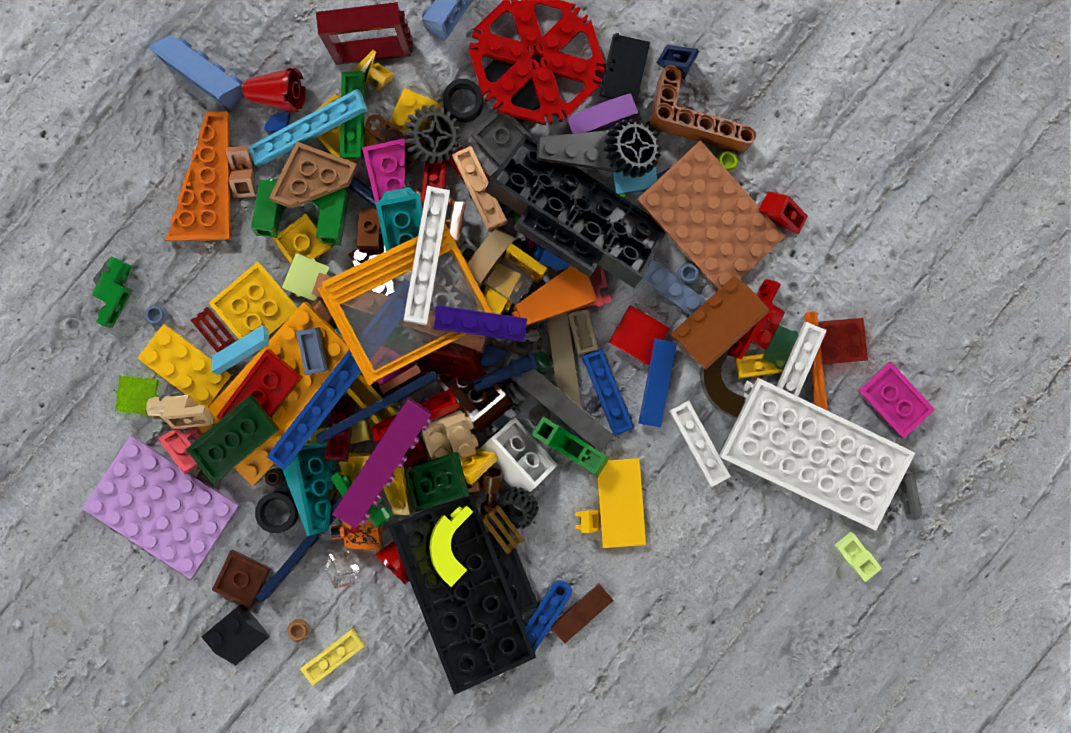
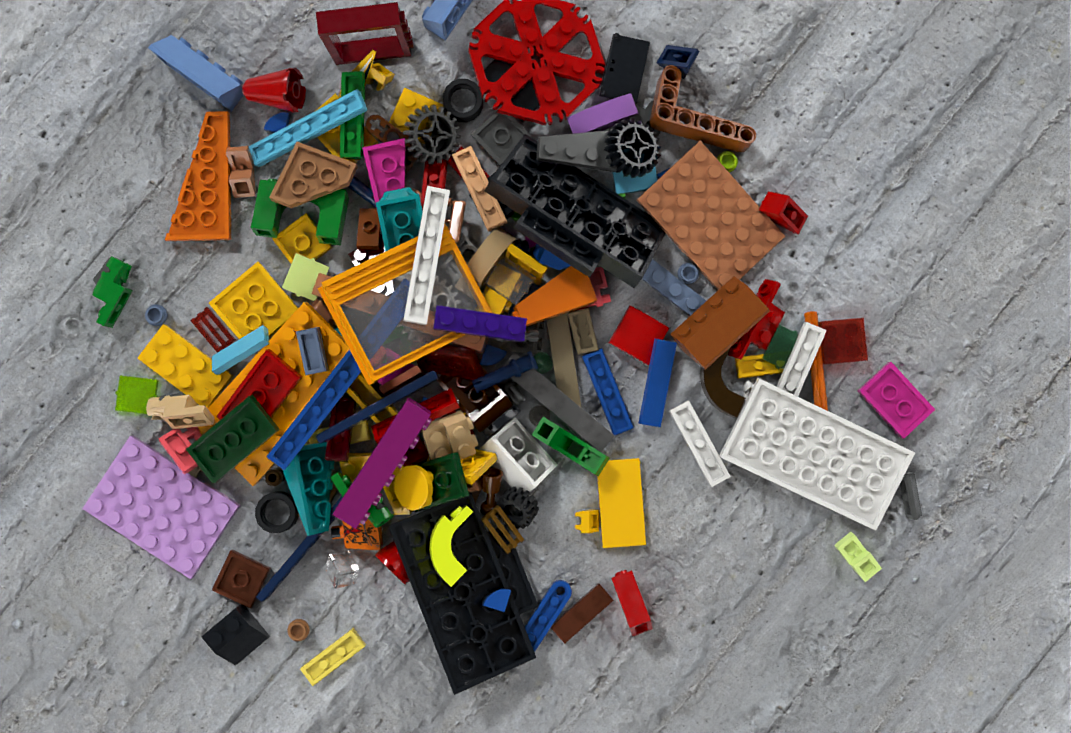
(414, 487): none -> yellow tile
(498, 599): none -> blue tile
(632, 602): none -> red slope

